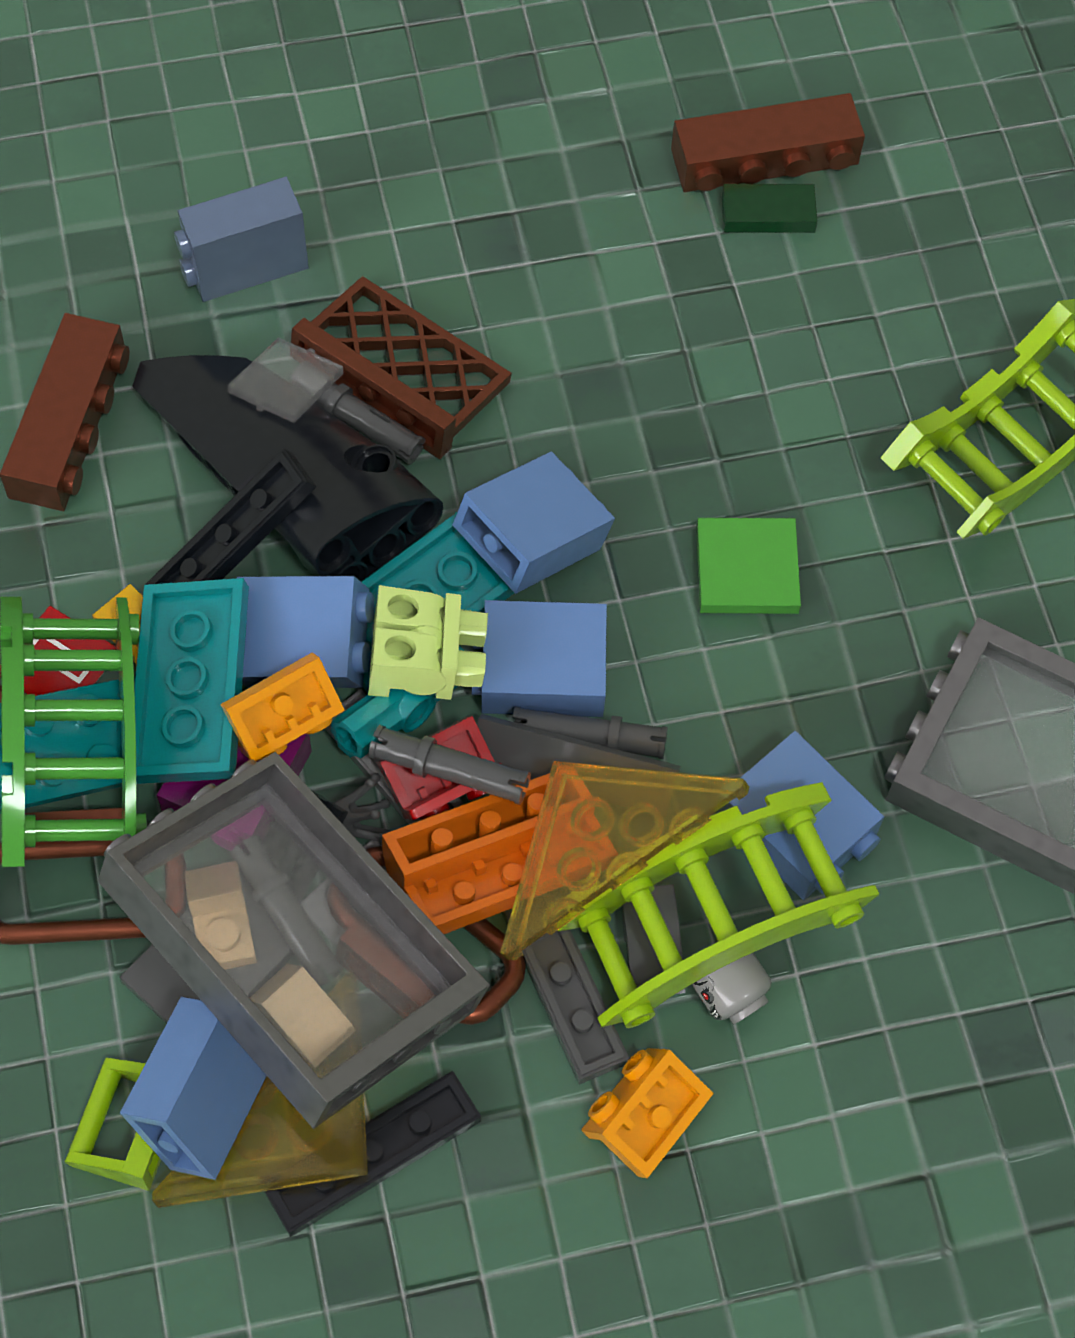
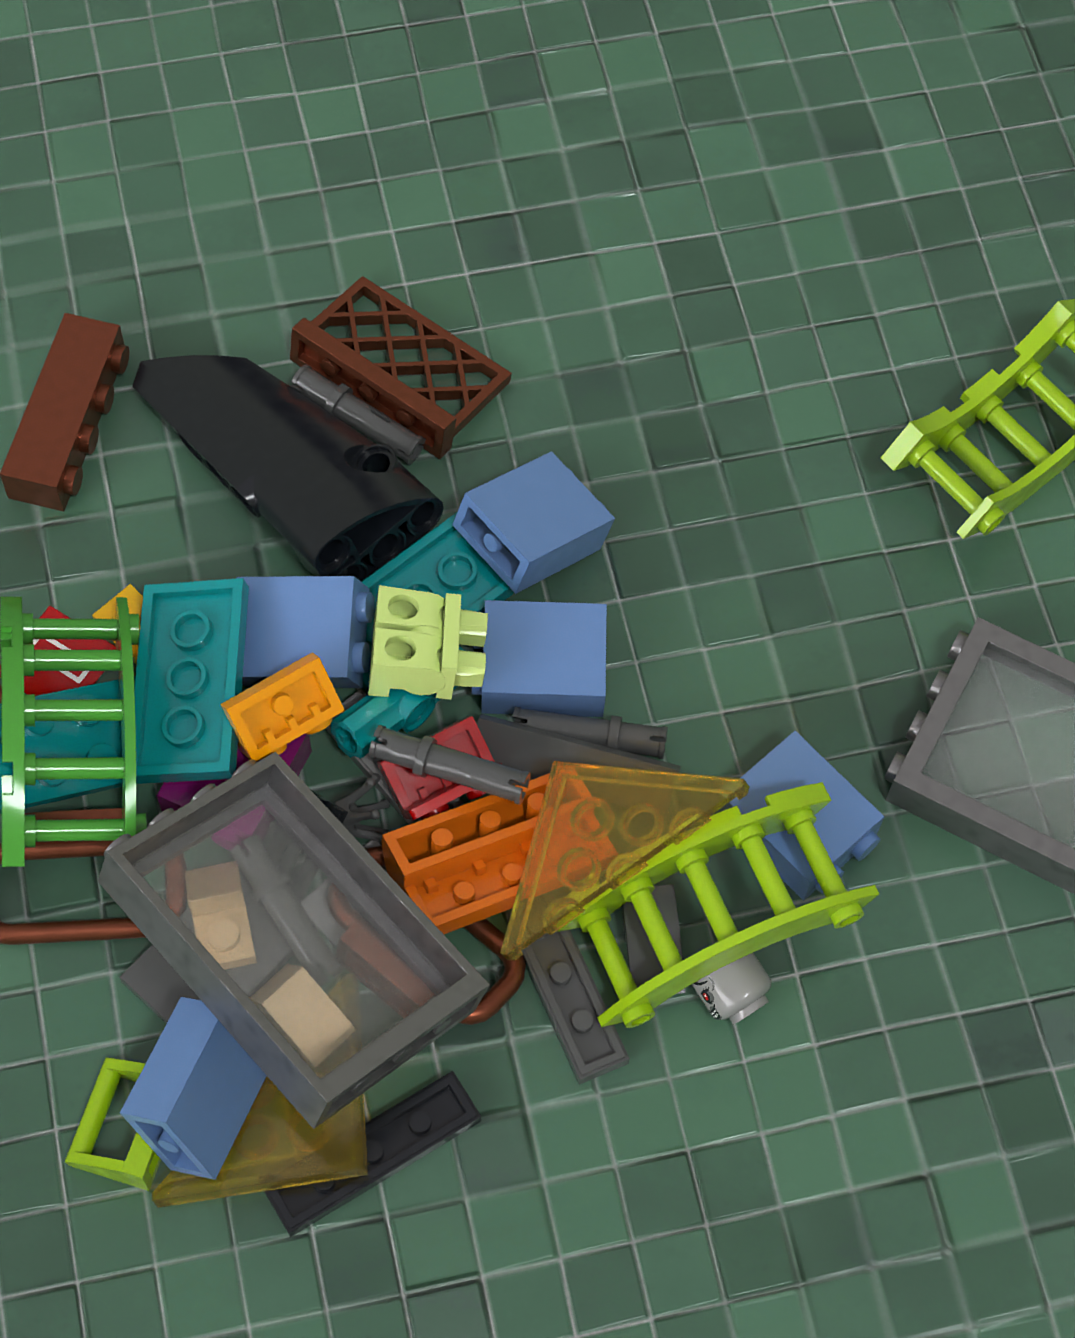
(240, 523): black tile -> none
(242, 239): sand blue brick -> none
(285, 379): clear piece -> none
(647, 1109): light orange bracket -> none
(748, 565): bright green tile -> none
(767, 142): copper brick -> none
(769, 208): dark green tile -> none

